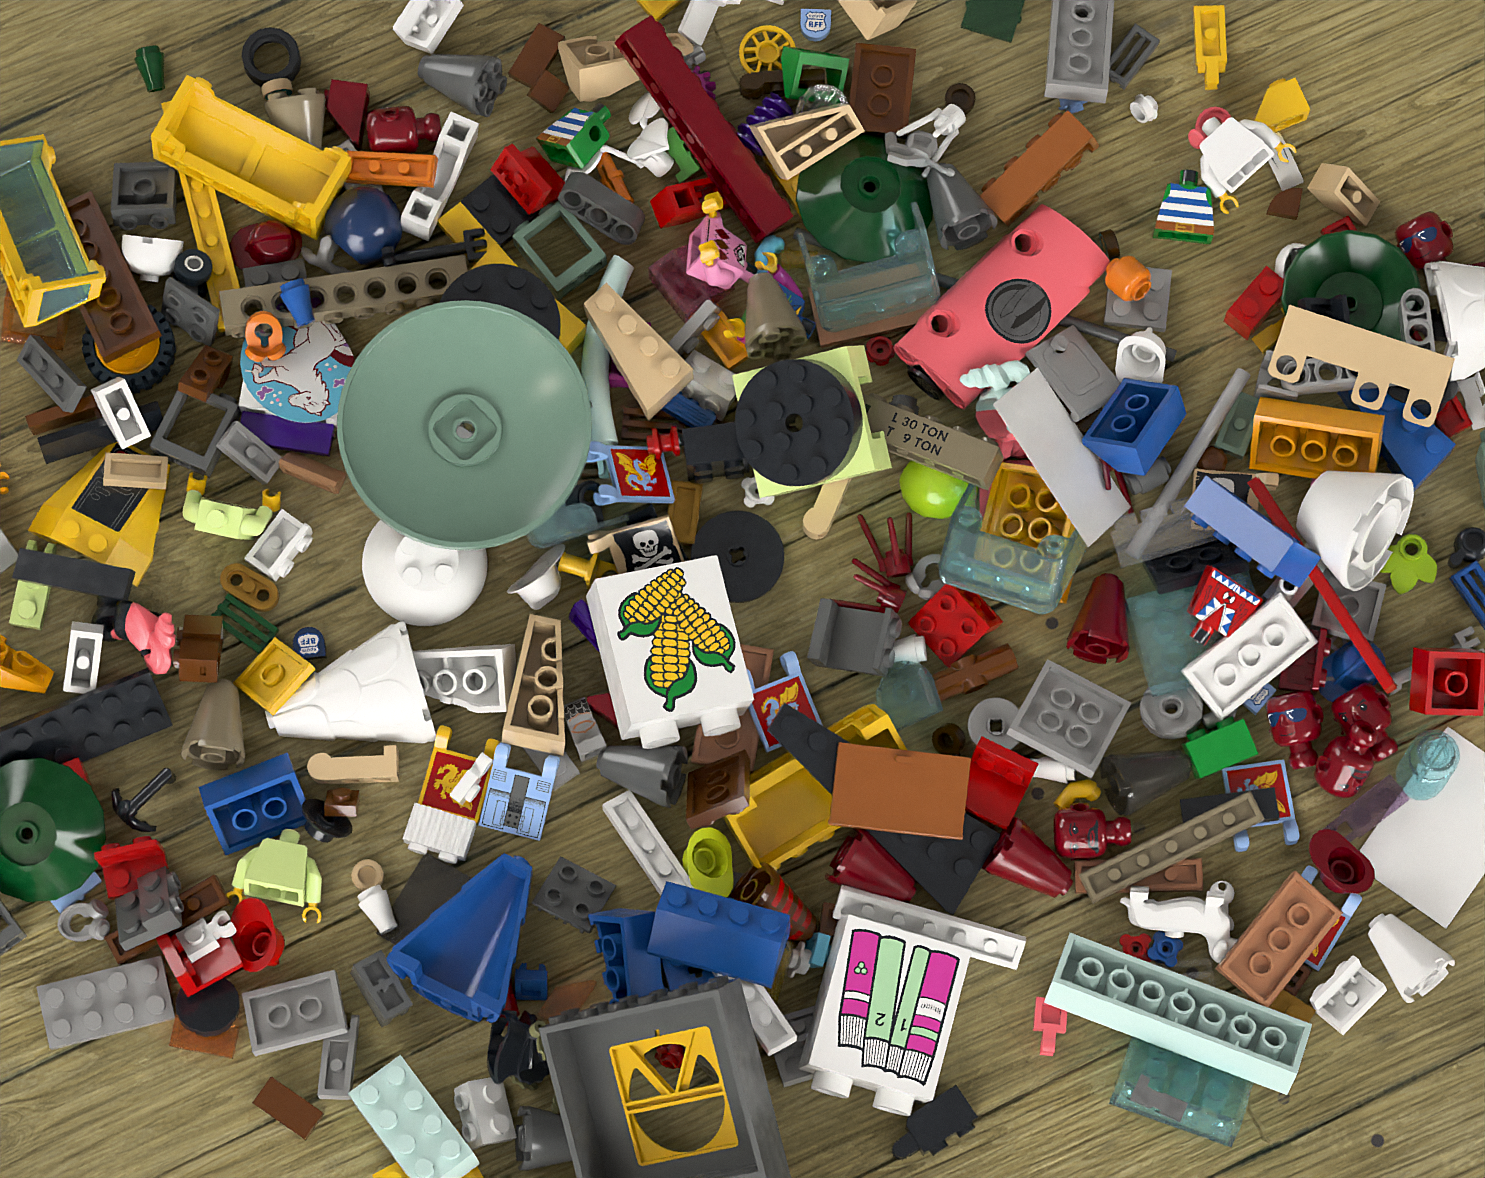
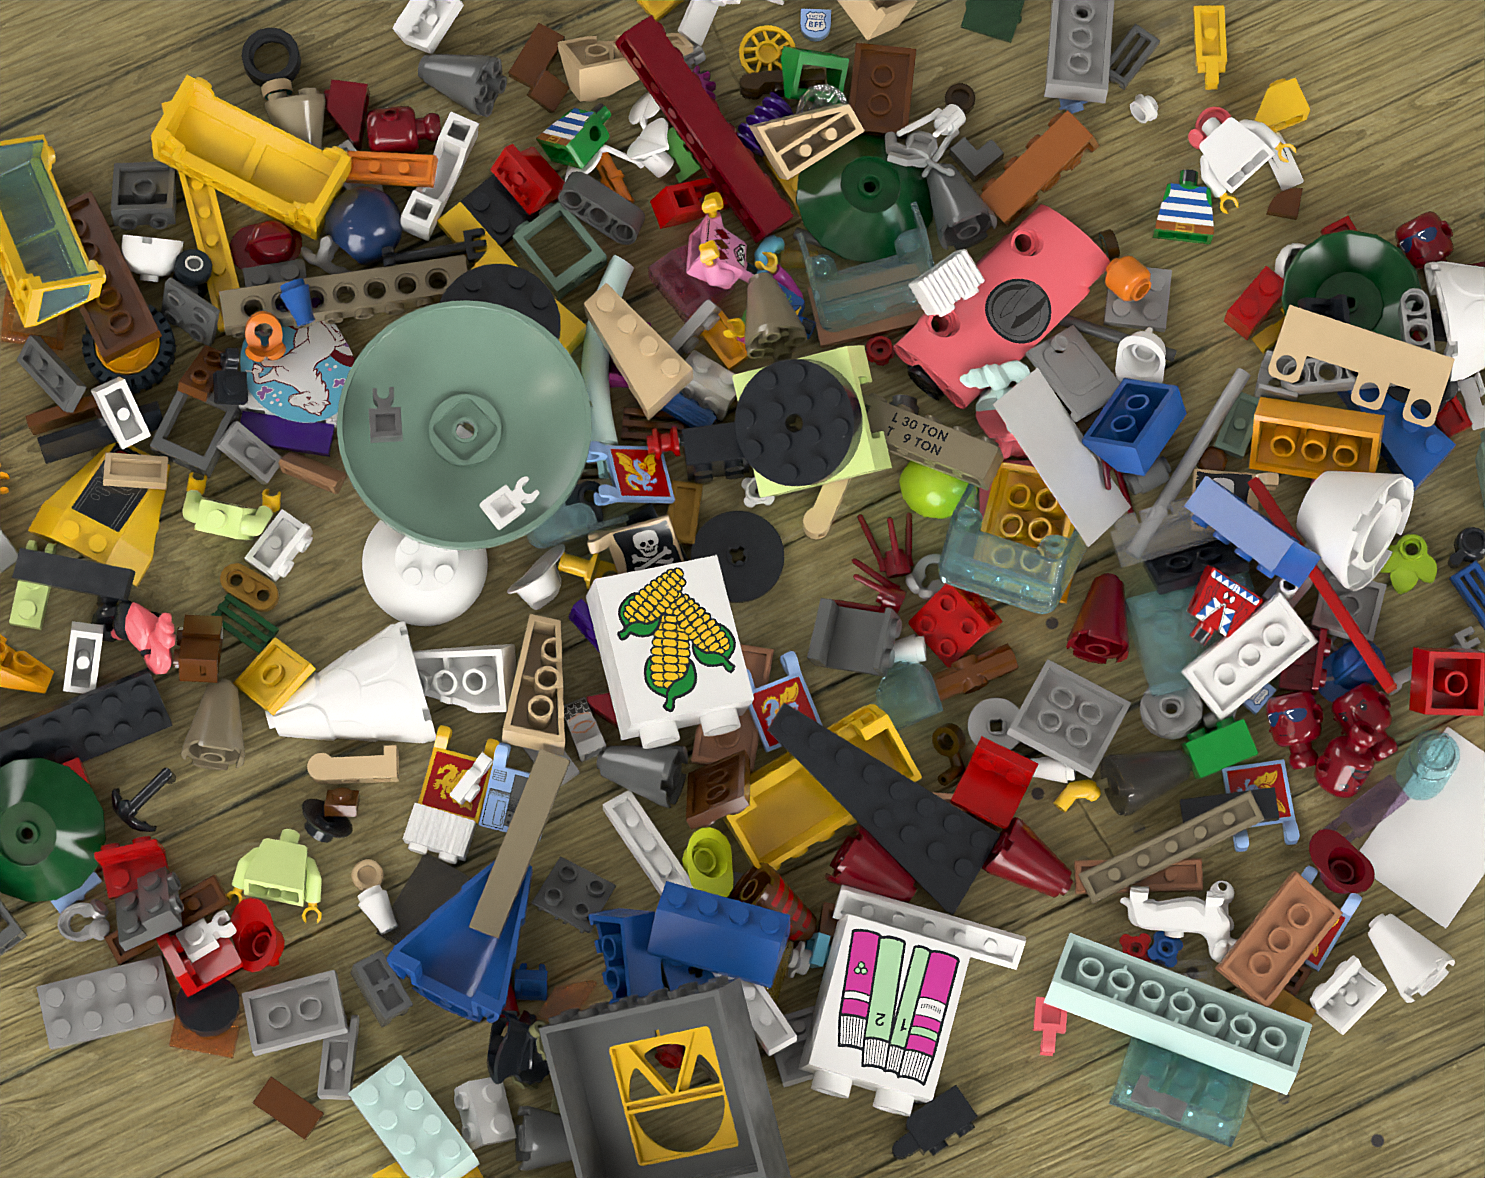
(151, 67): dark green cone -> none
(229, 383): none -> black plate
(254, 803): blue slope -> none
(309, 644): tile -> none
(385, 420): none -> flat silver plate
(506, 505): none -> white plate
(519, 844): none -> dark tan tile
(906, 796): dark orange container -> none
(947, 283): none -> white brick
(976, 162): none -> dark grey piece
(1084, 832): dark red piece -> none
(1343, 193): tan slope -> none

